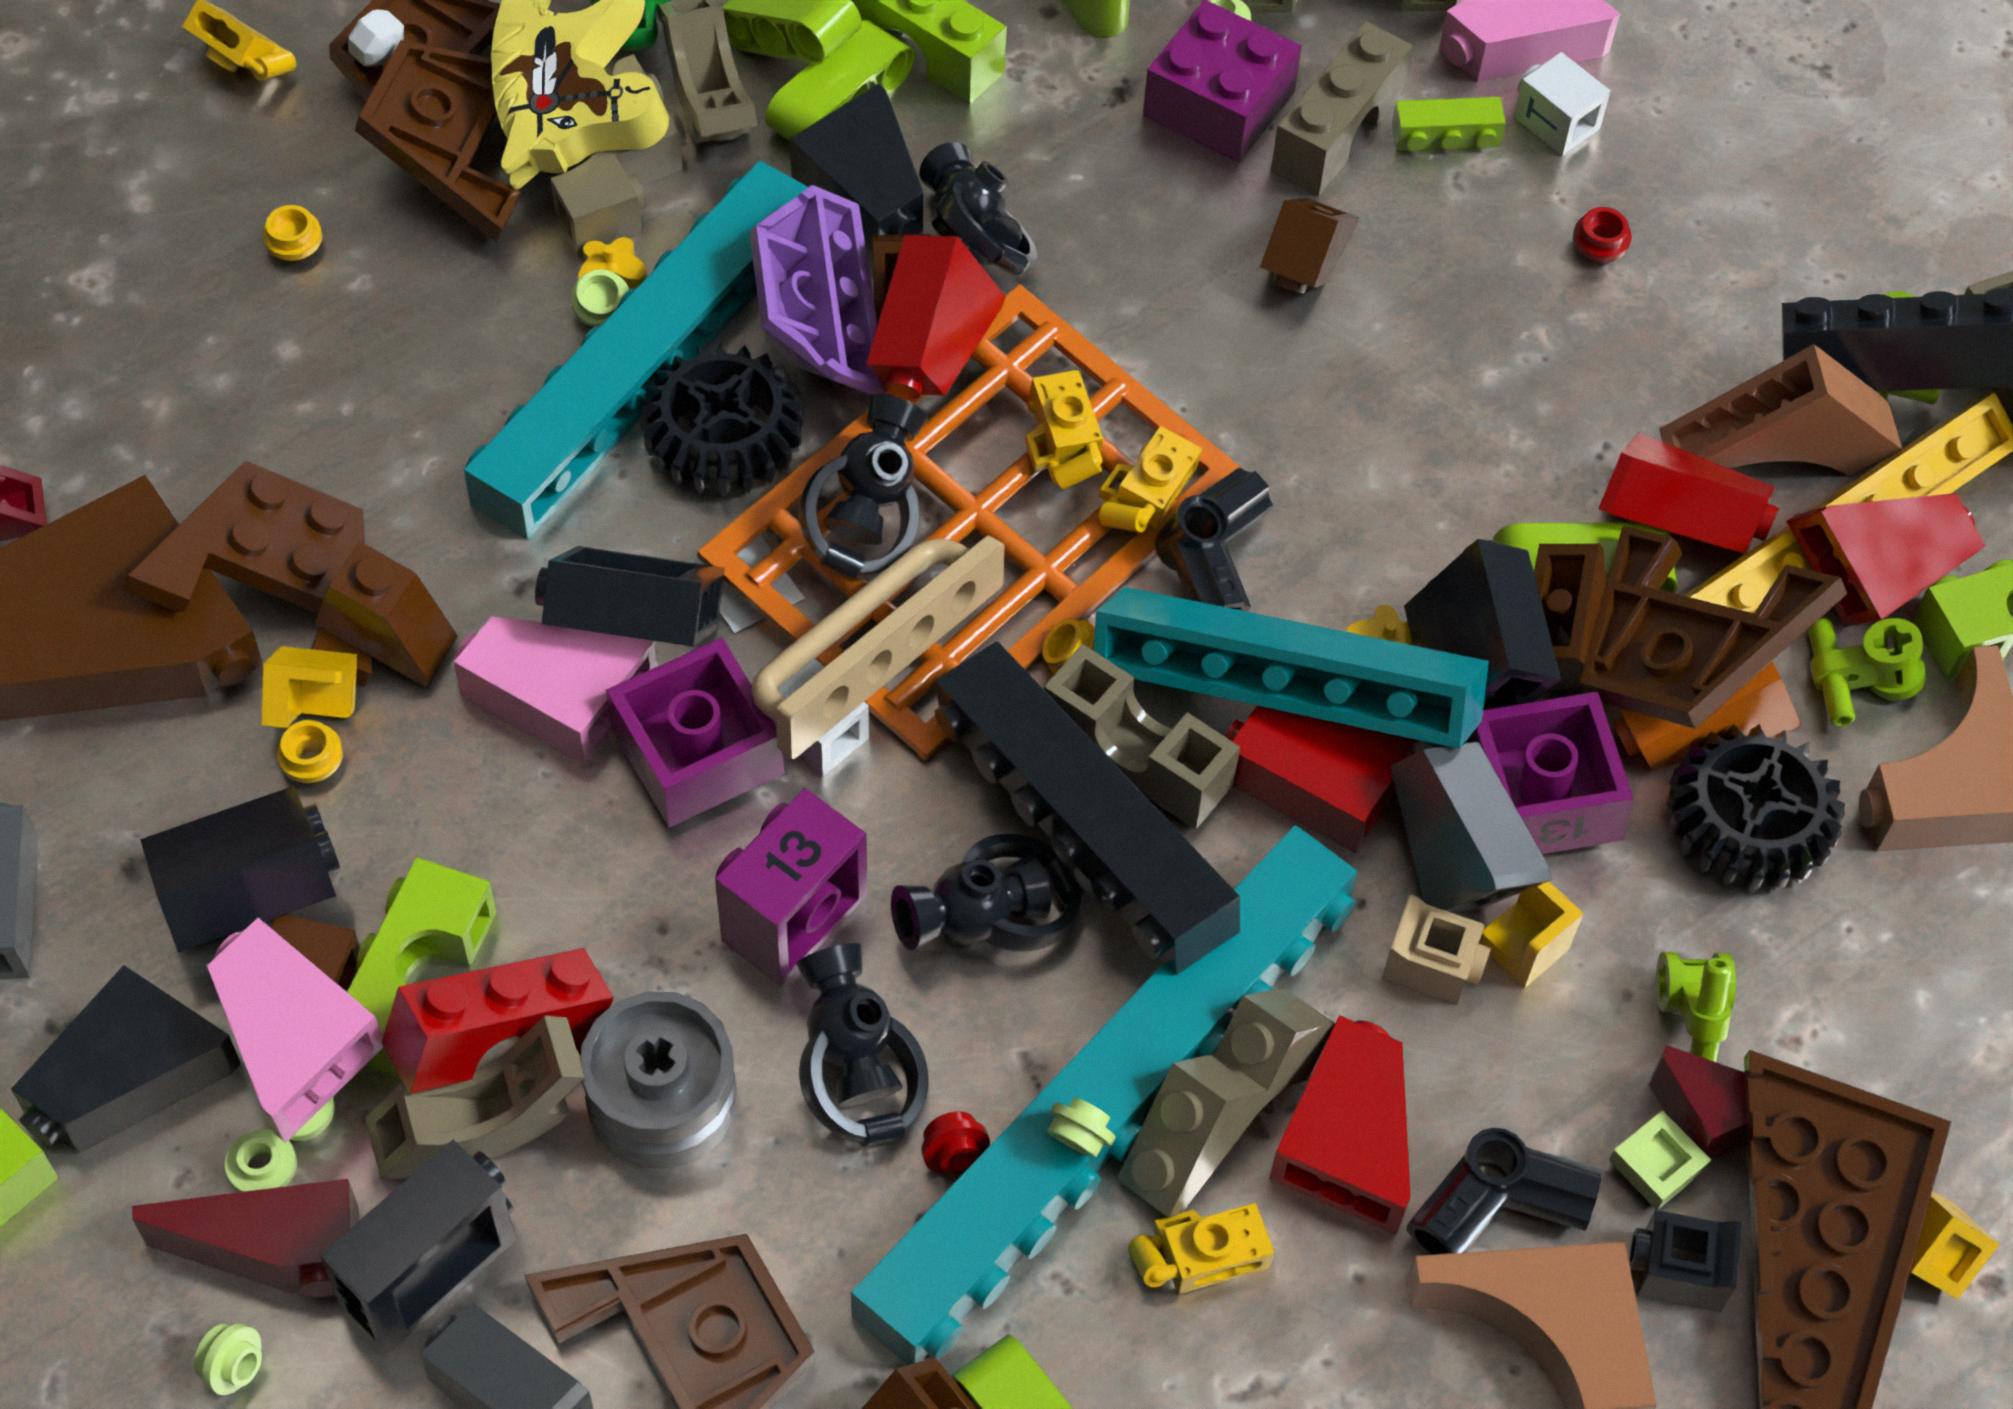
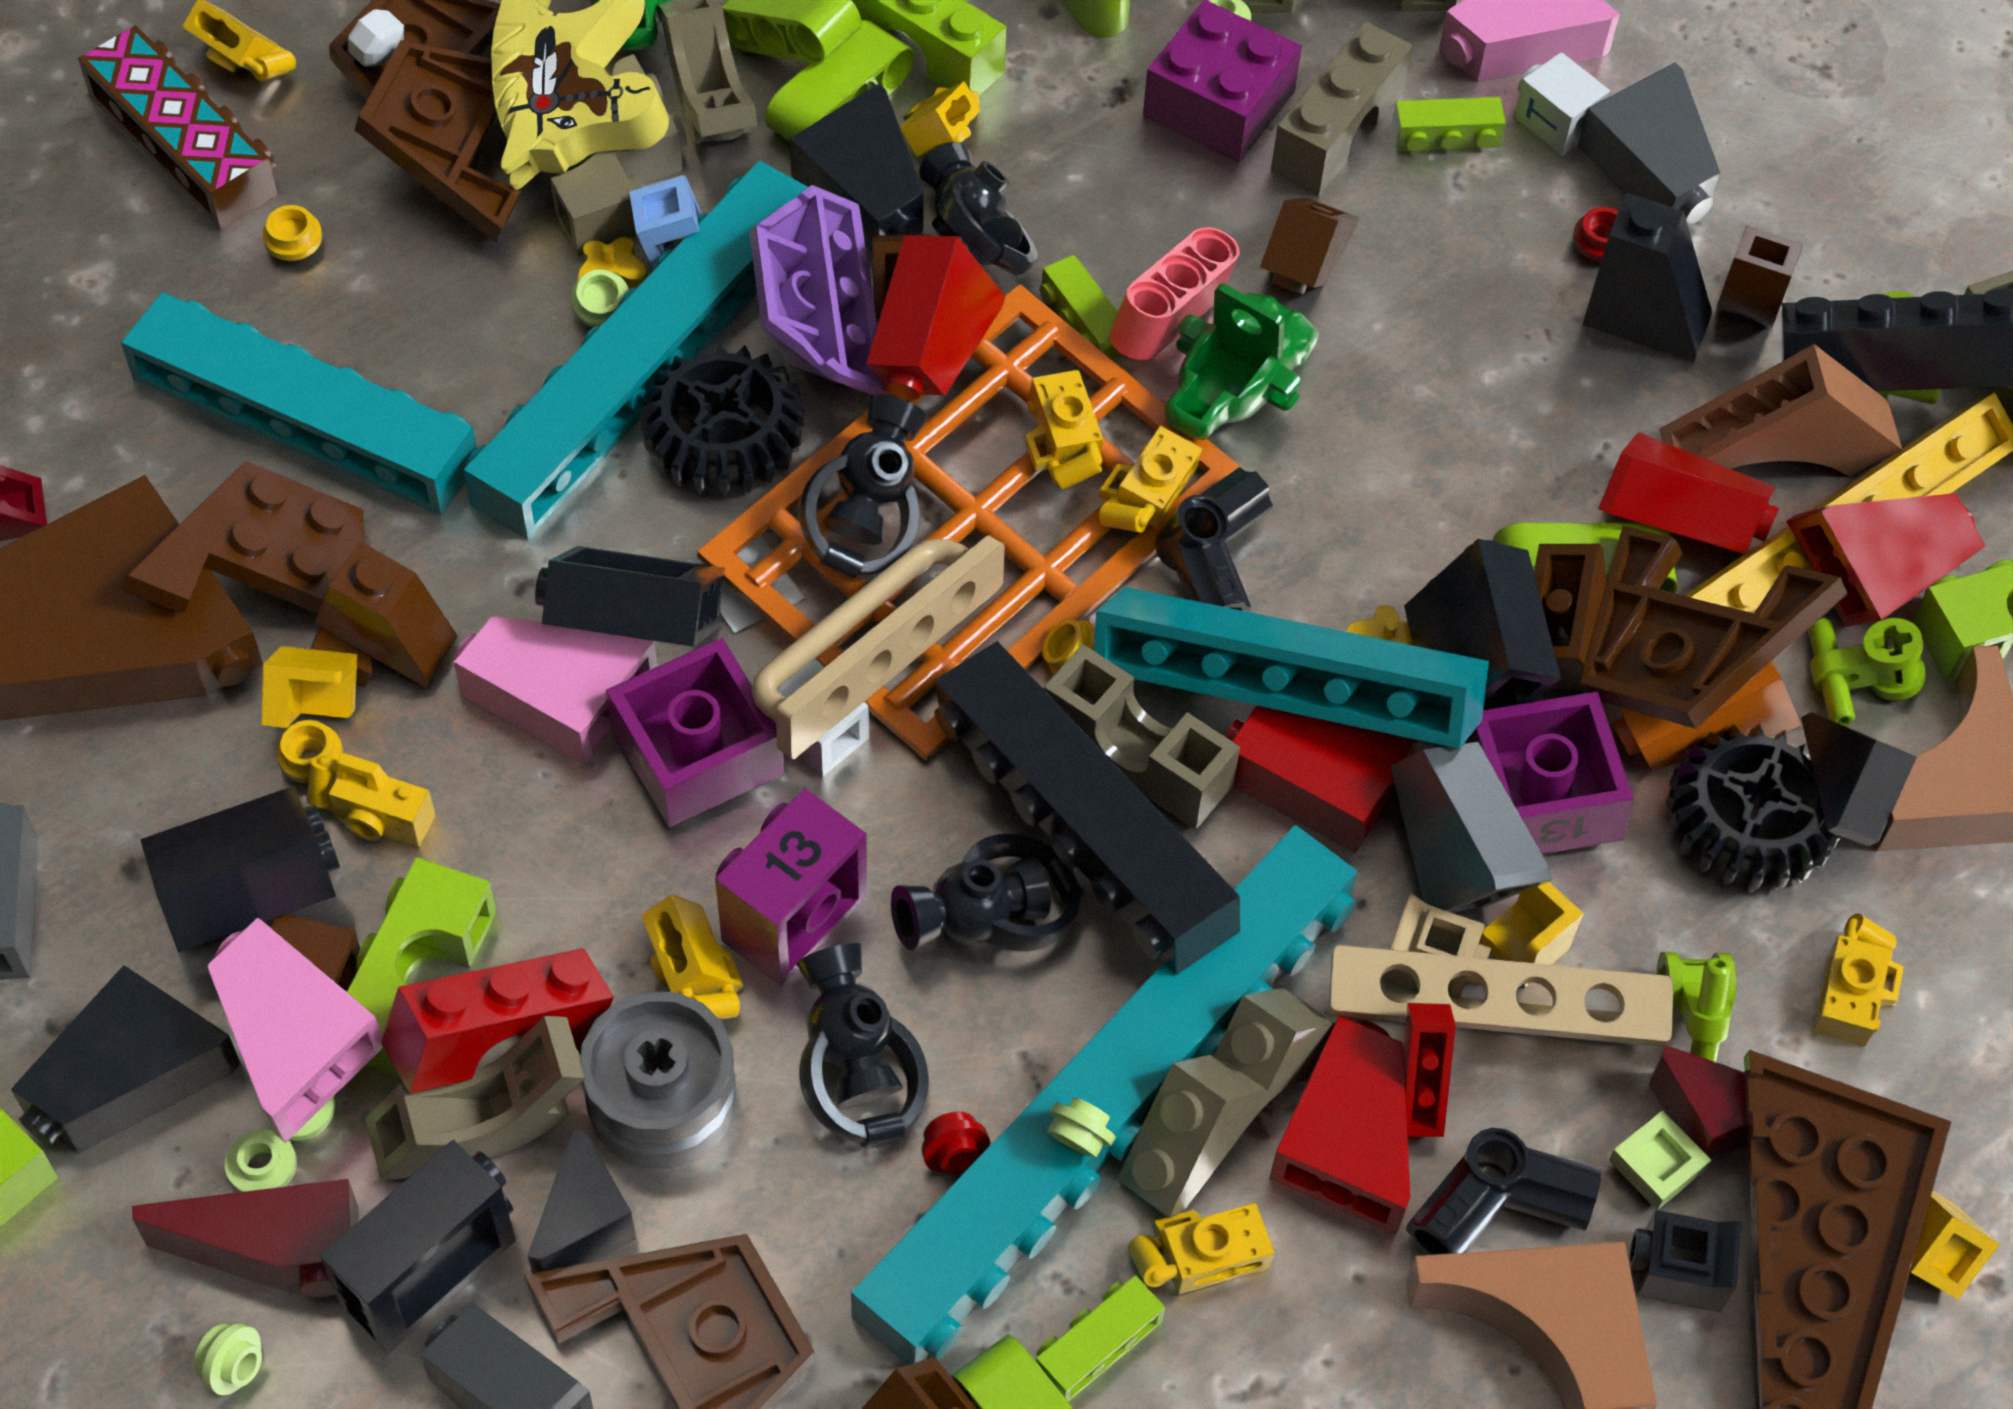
(180, 126): none -> reddish brown brick
(300, 401): none -> teal brick
(369, 799): none -> yellow piece
(583, 1212): none -> black slope
(664, 214): none -> light blue panel
(690, 958): none -> yellow piece
(941, 118): none -> yellow piece
(1080, 302): none -> lime piece
(1100, 1336): none -> lime piece
(1172, 289): none -> coral beam
(1238, 361): none -> green piece
(1427, 1066): none -> red piece
(1643, 998): none -> tan piece
(1651, 281): none -> black slope
(1654, 143): none -> dark grey slope
(1759, 276): none -> reddish brown brick
(1855, 778): none -> black slope
(1856, 982): none -> yellow piece

